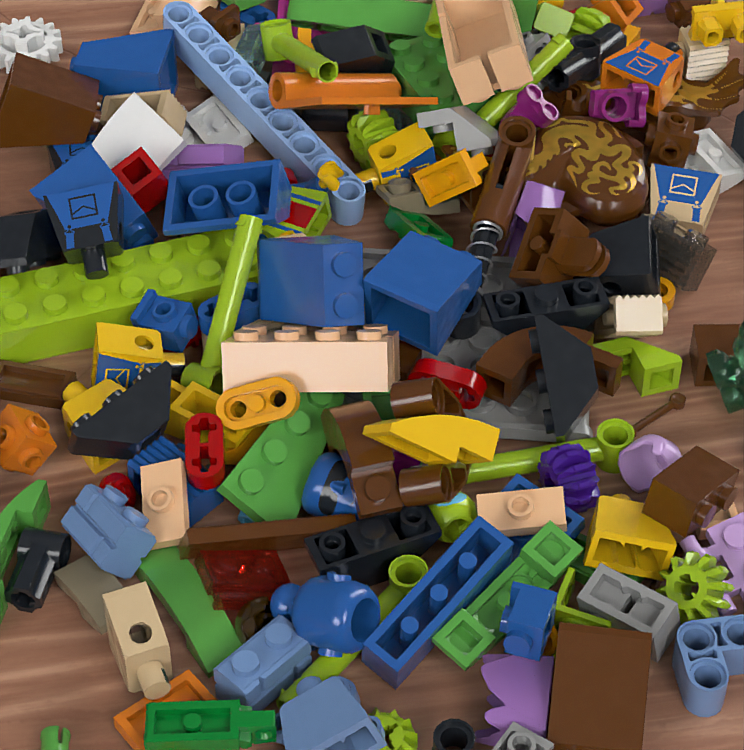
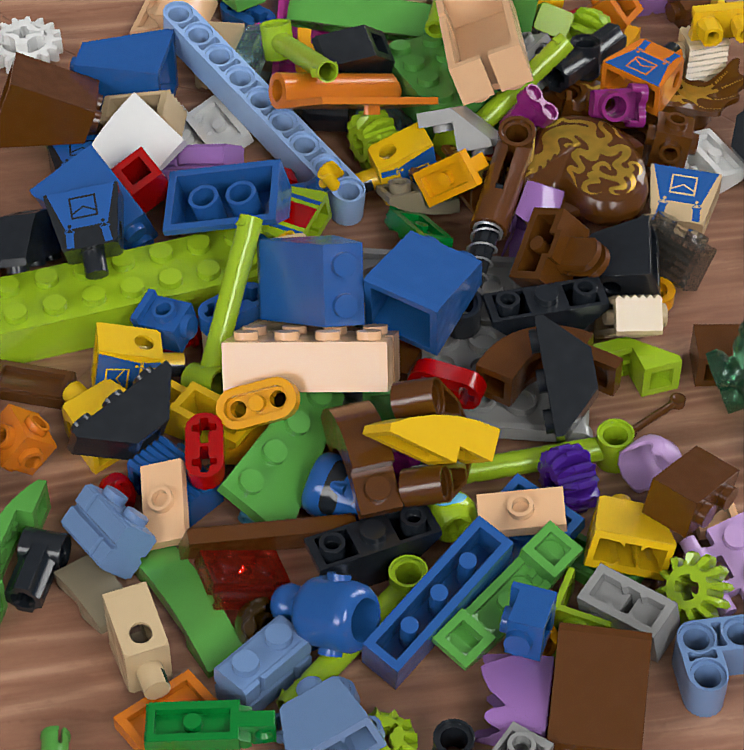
(225, 21): reddish brown bracket -> none

